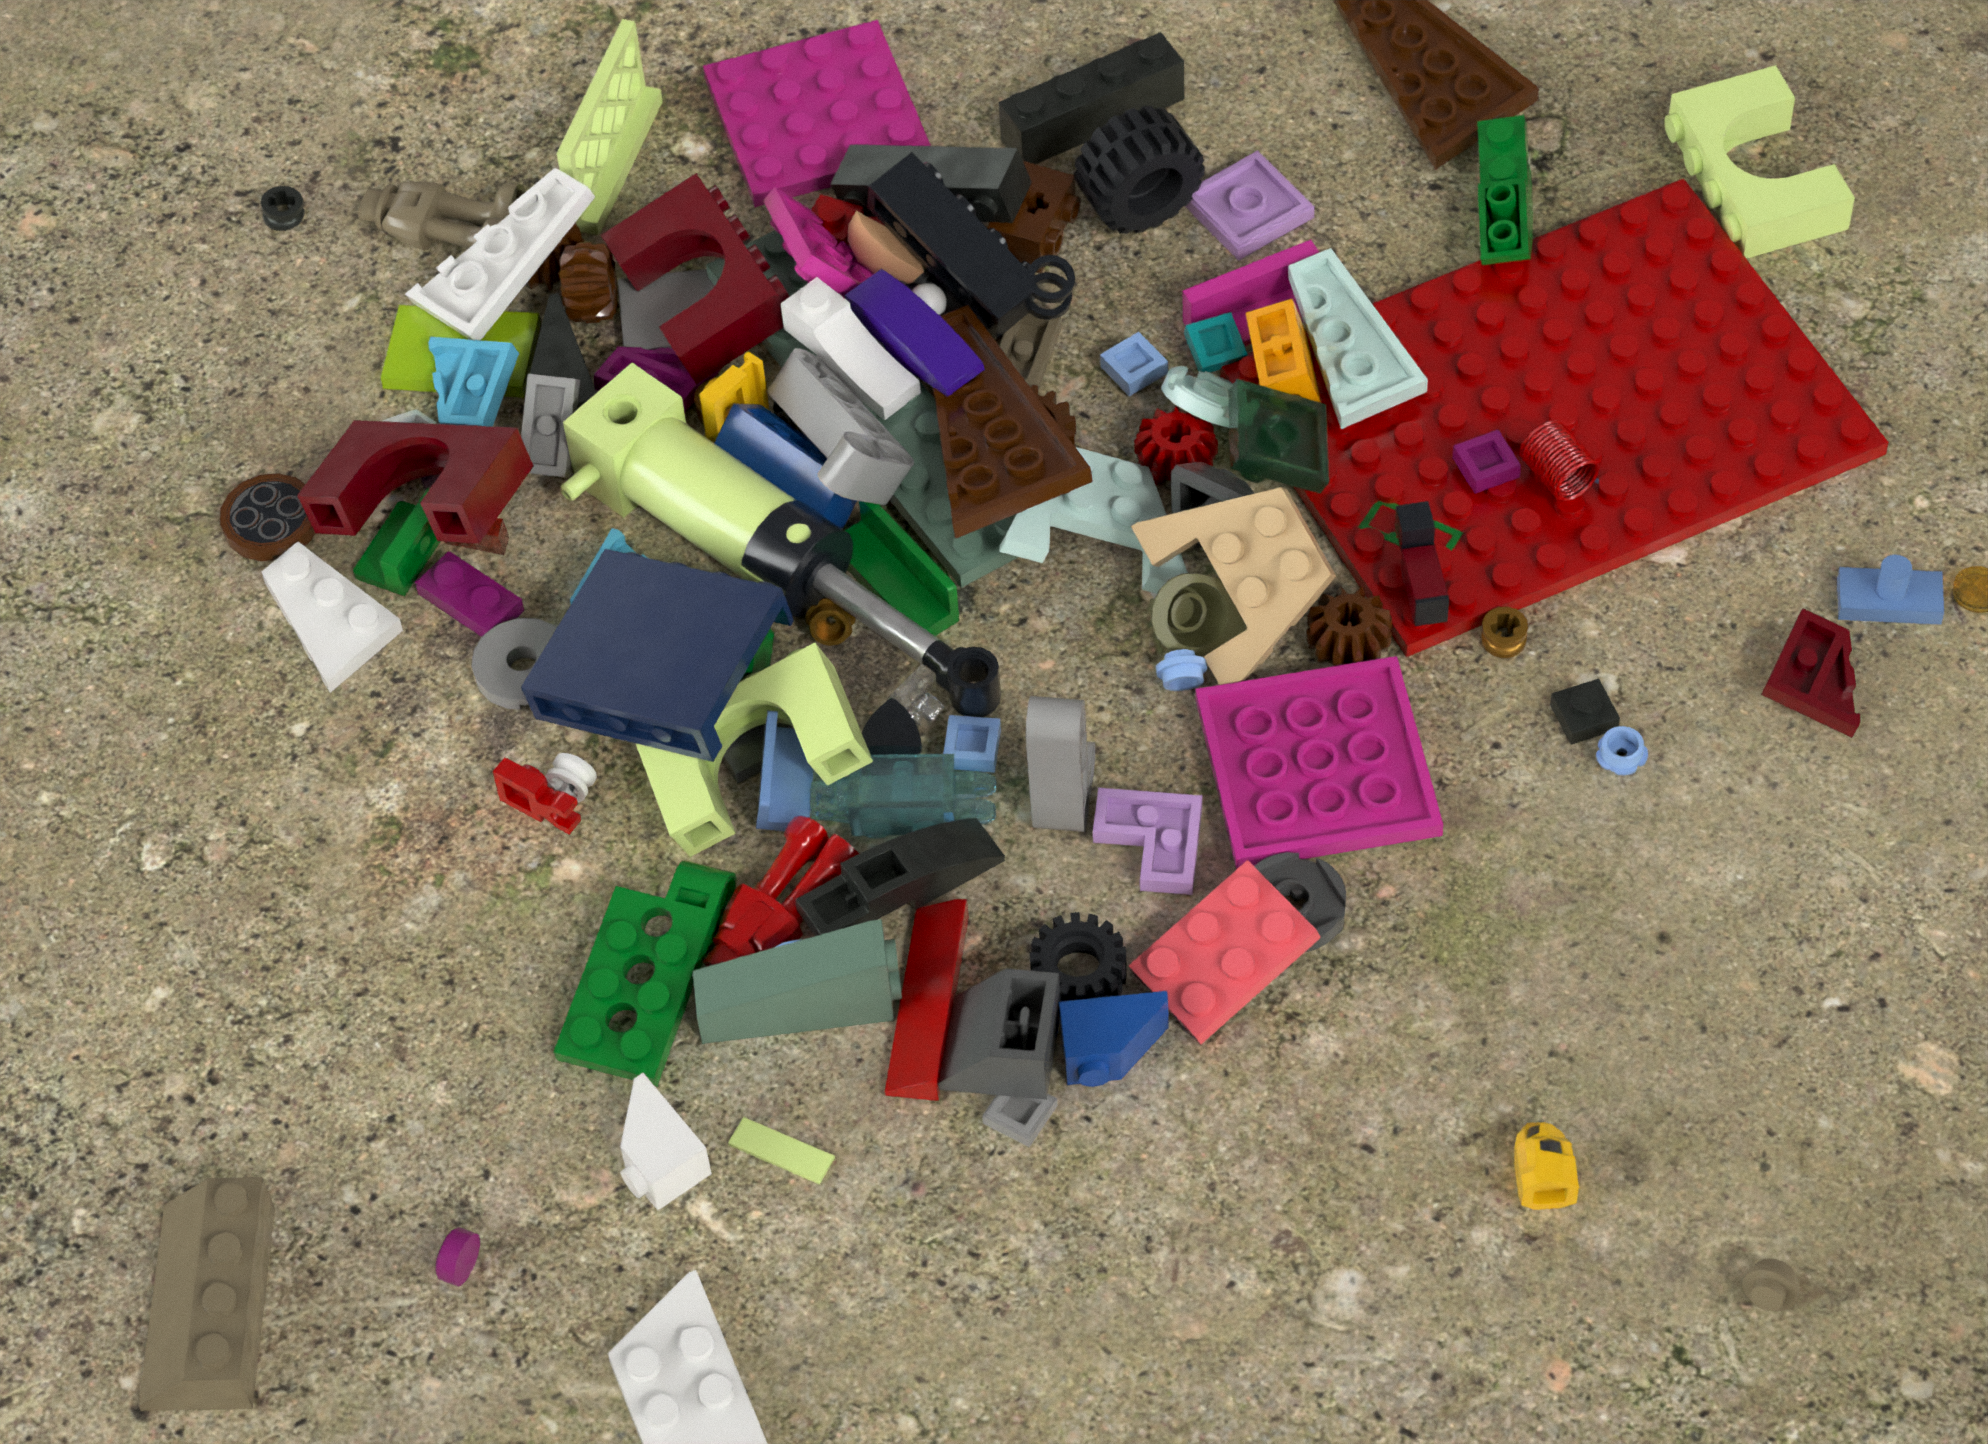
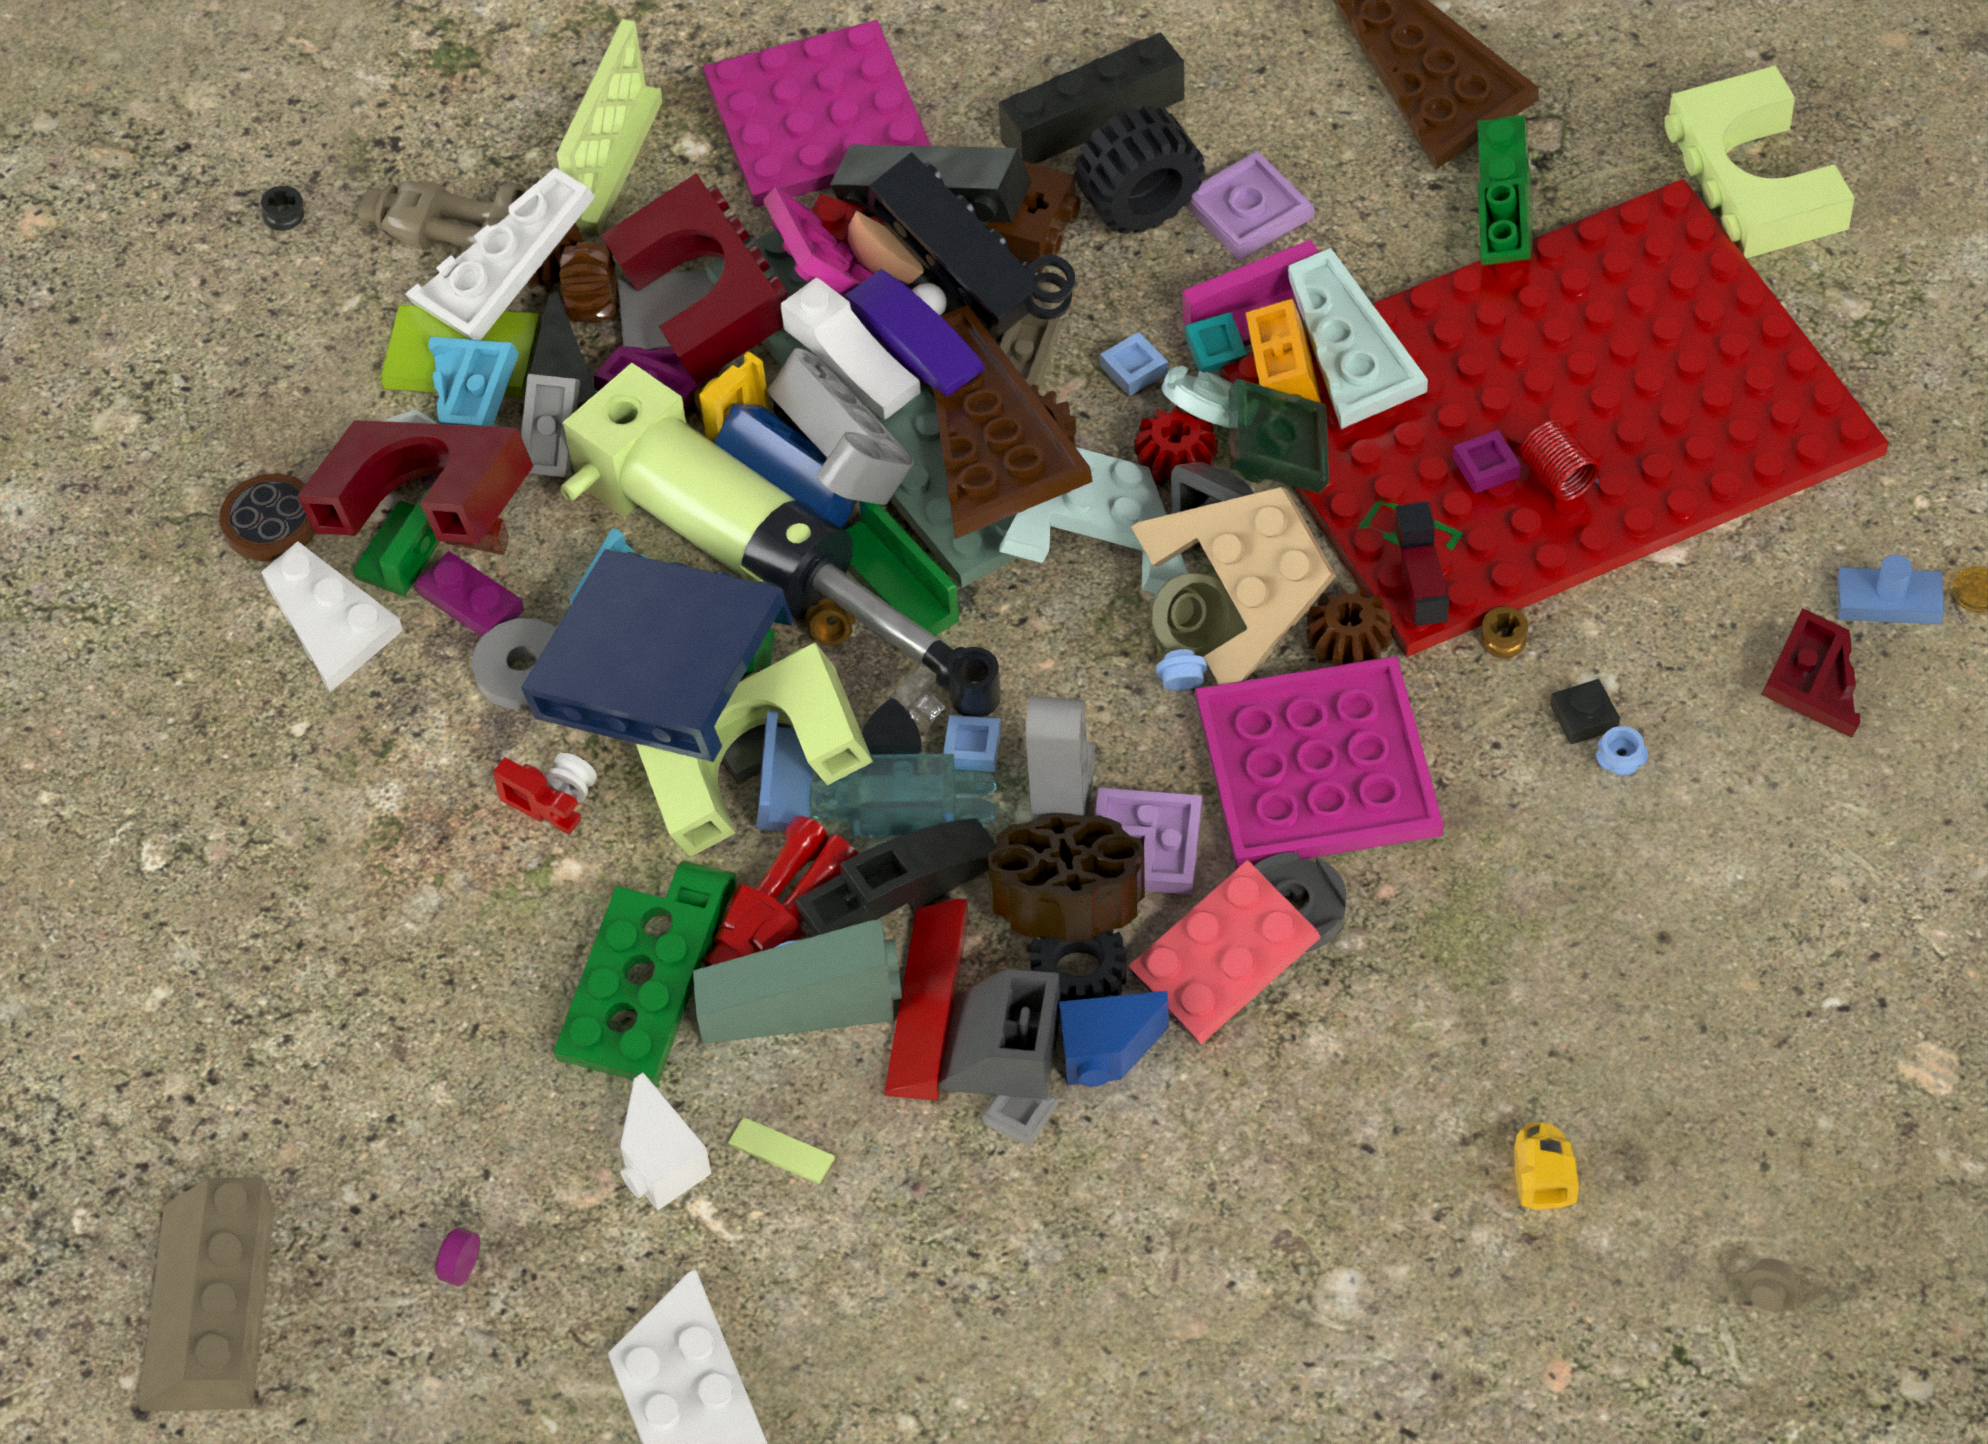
(1066, 876): none -> dark brown connector

